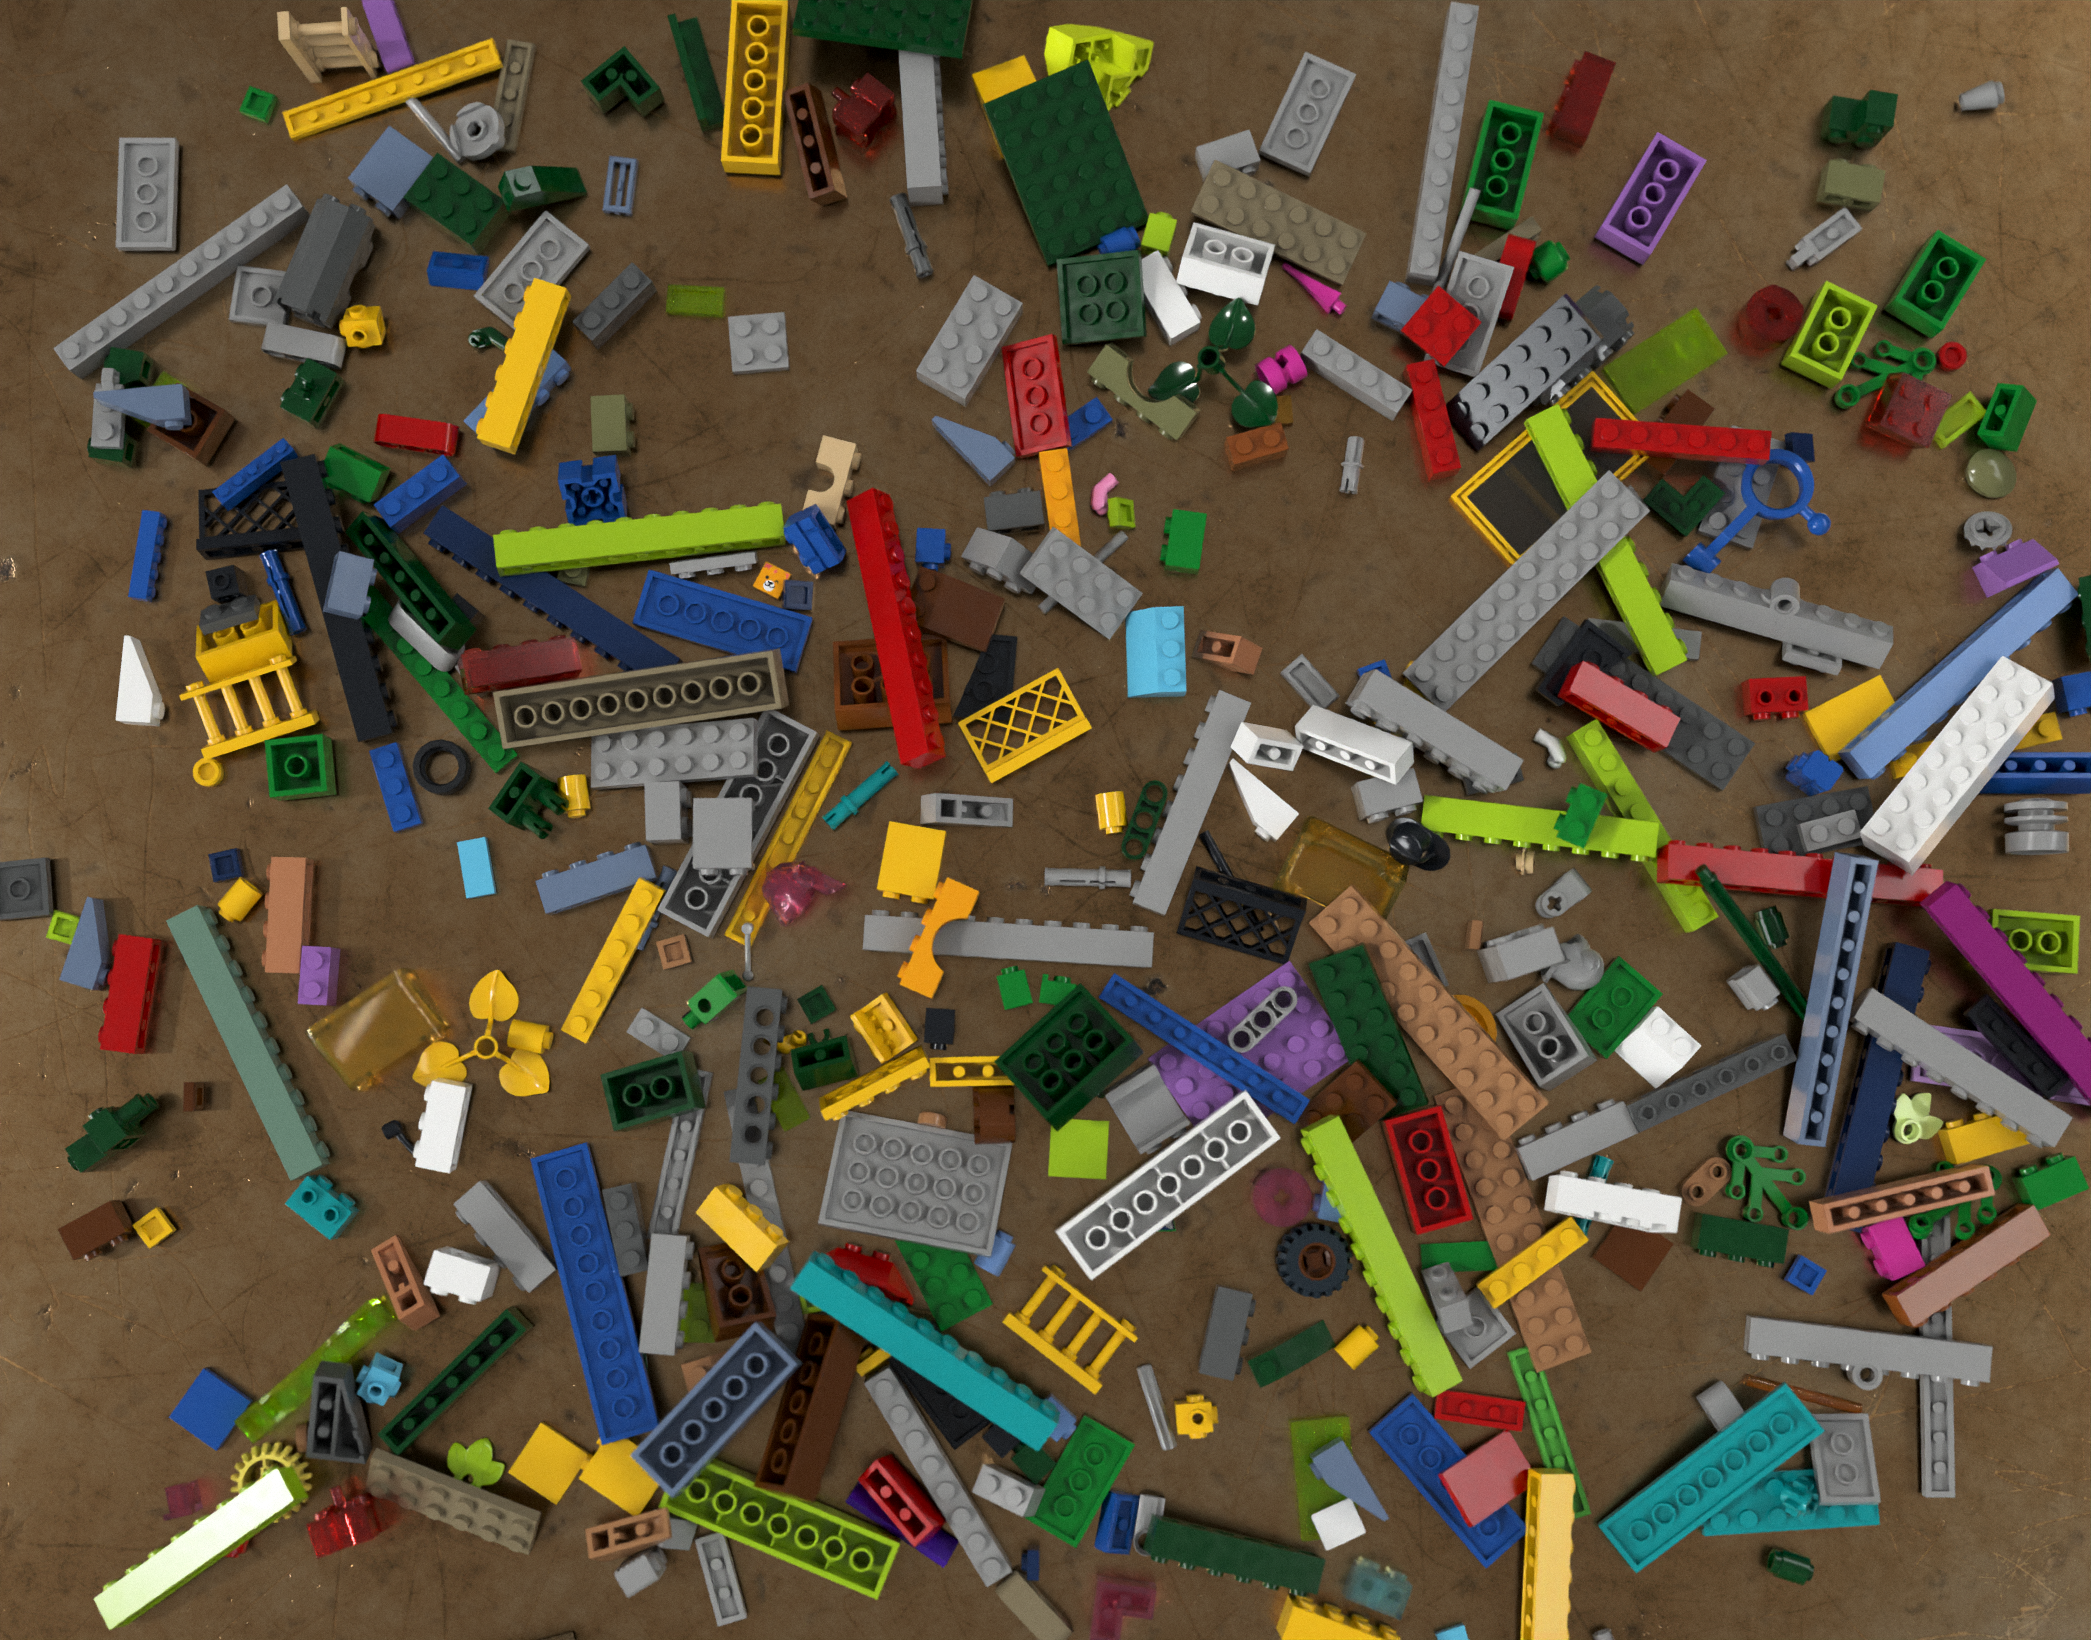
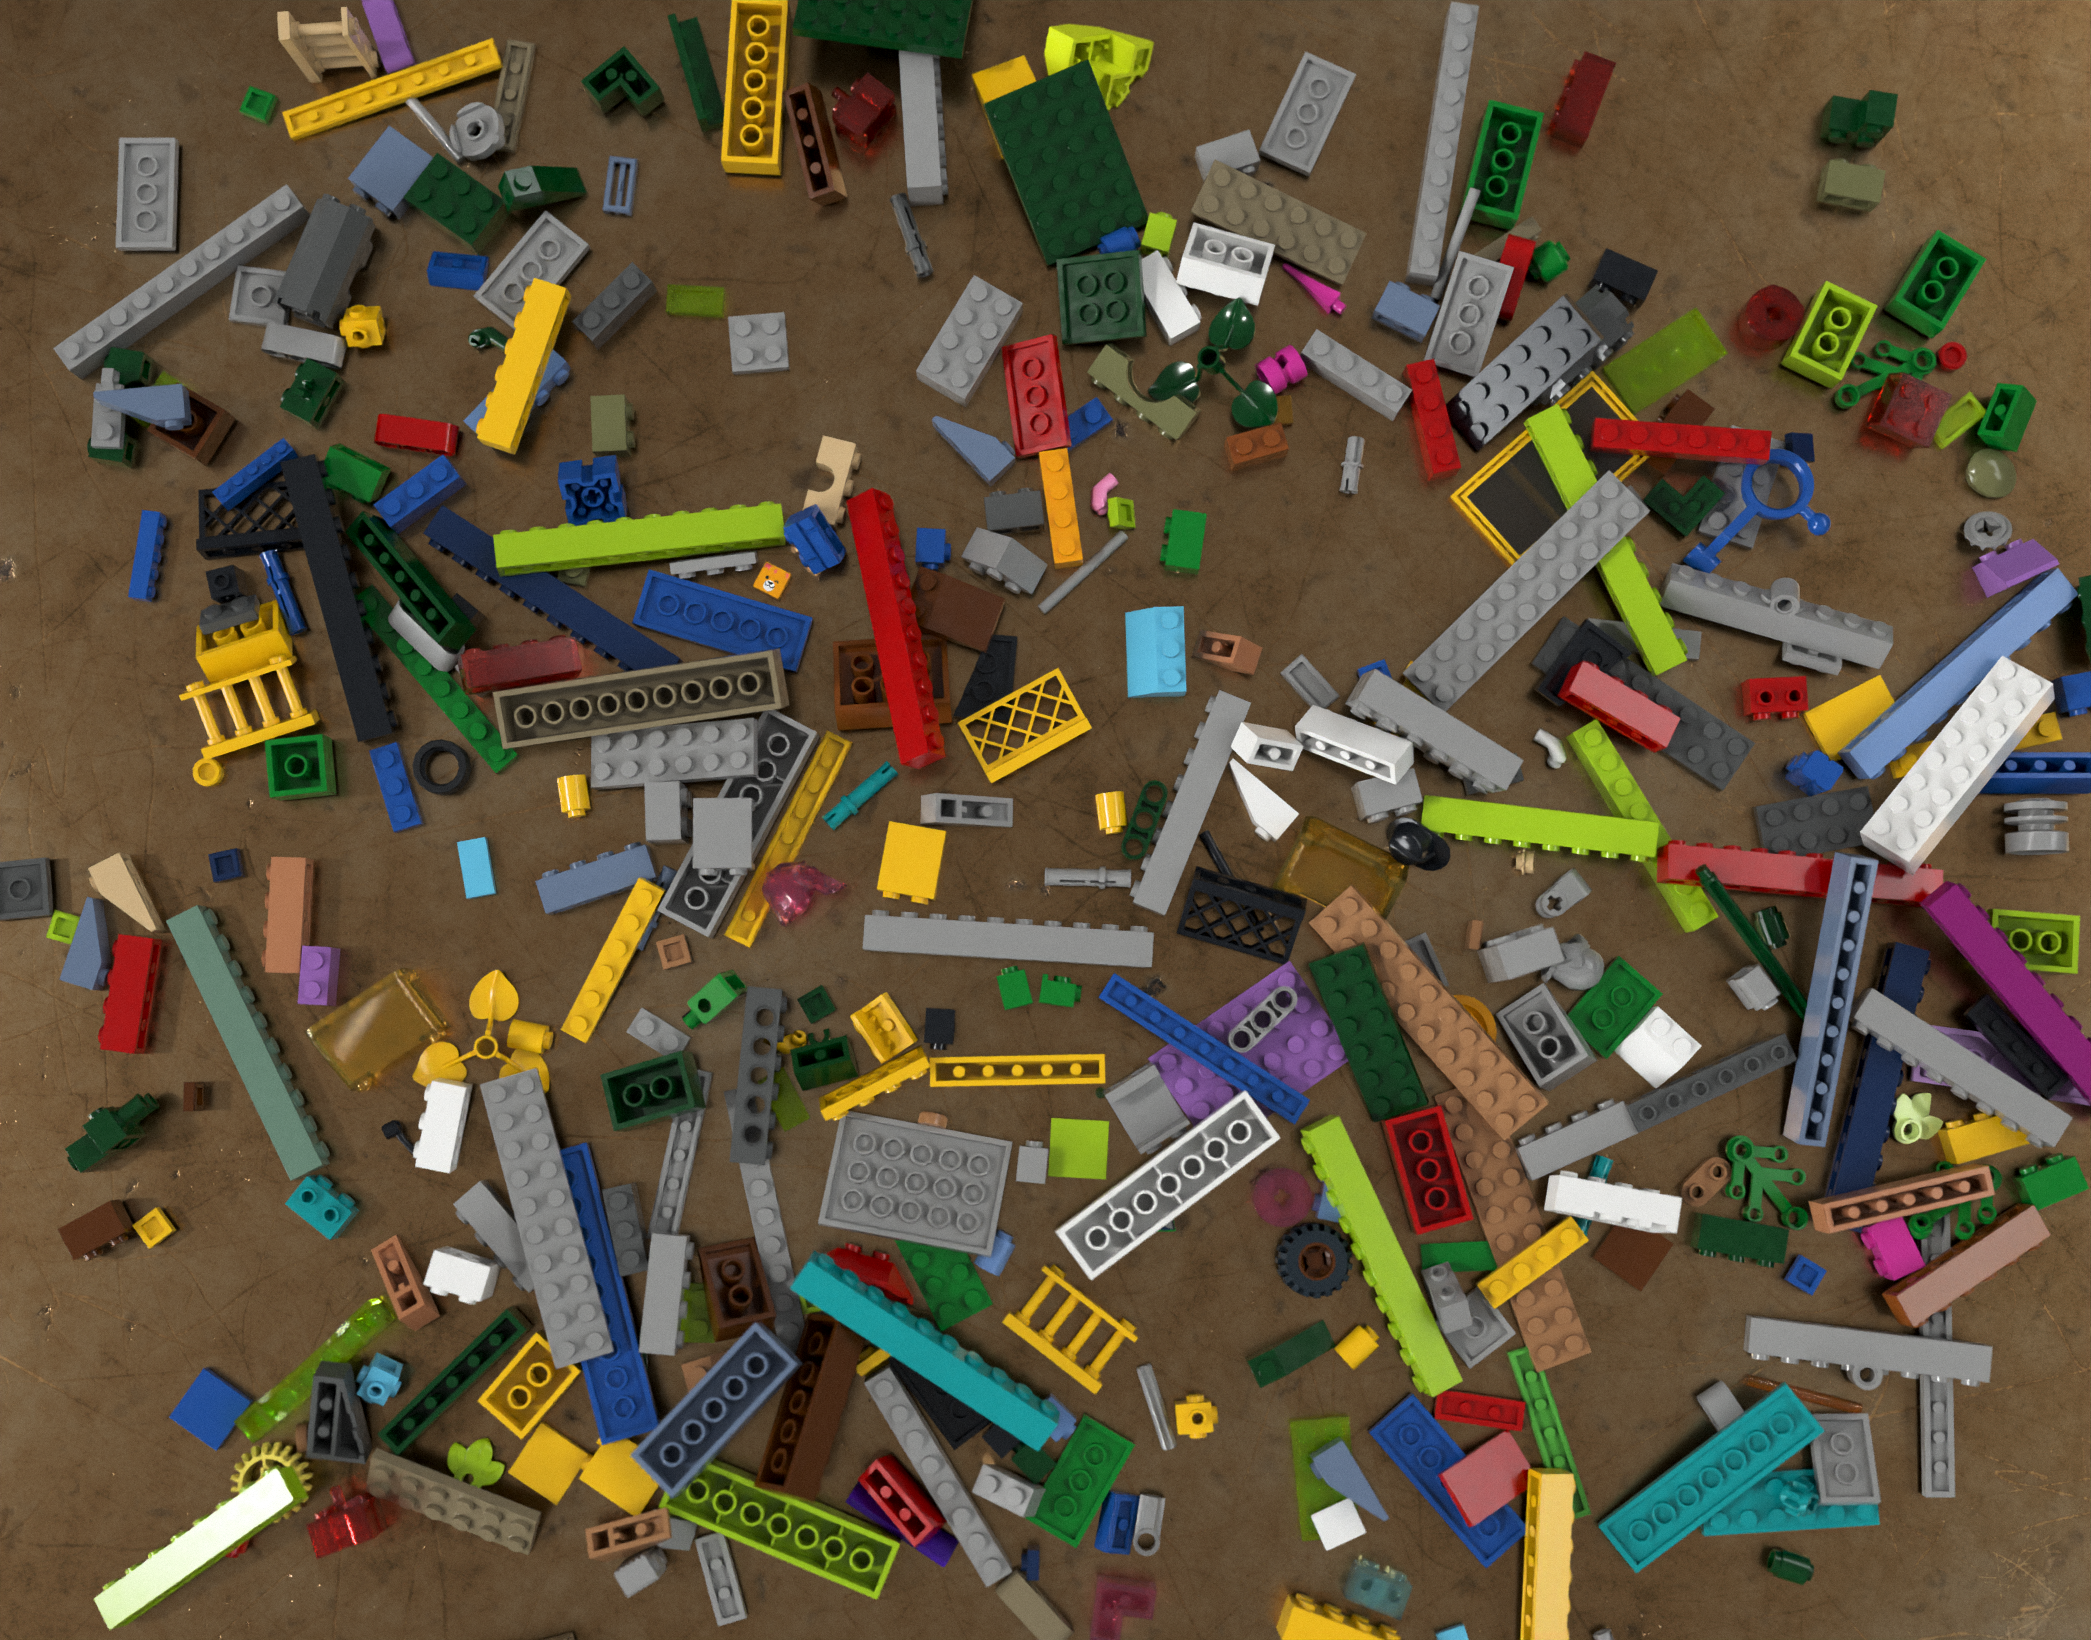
(121, 884): none -> tan slope
(138, 692): white slope -> none
(183, 1499): clear pink panel -> none
(239, 900): yellow brick -> none
(349, 585): sand blue brick -> none
(523, 798): dark green brick -> none
(529, 1386): none -> yellow brick
(547, 1218): none -> light grey plate
(742, 1226): yellow brick -> none
(747, 929): light grey hinge -> none
(797, 595): dark blue tile -> none
(953, 903): light orange arch -> none
(994, 1114): reddish brown brick -> none
(1032, 1162): none -> light grey brick
(1069, 1057): dark green slope -> none
(1081, 583): light grey plate -> none
(1226, 1332): dark grey brick -> none
(1234, 1554): dark green brick -> none
(1353, 1097): reddish brown plate -> none
(1440, 326): red plate -> none
(1581, 815): green brick -> none
(1623, 277): none -> black brick
(1650, 198): medium lavender brick -> none
(1825, 239): light grey hinge -> none
(1829, 830): light grey plate -> none
(1983, 97): light grey cone -> none

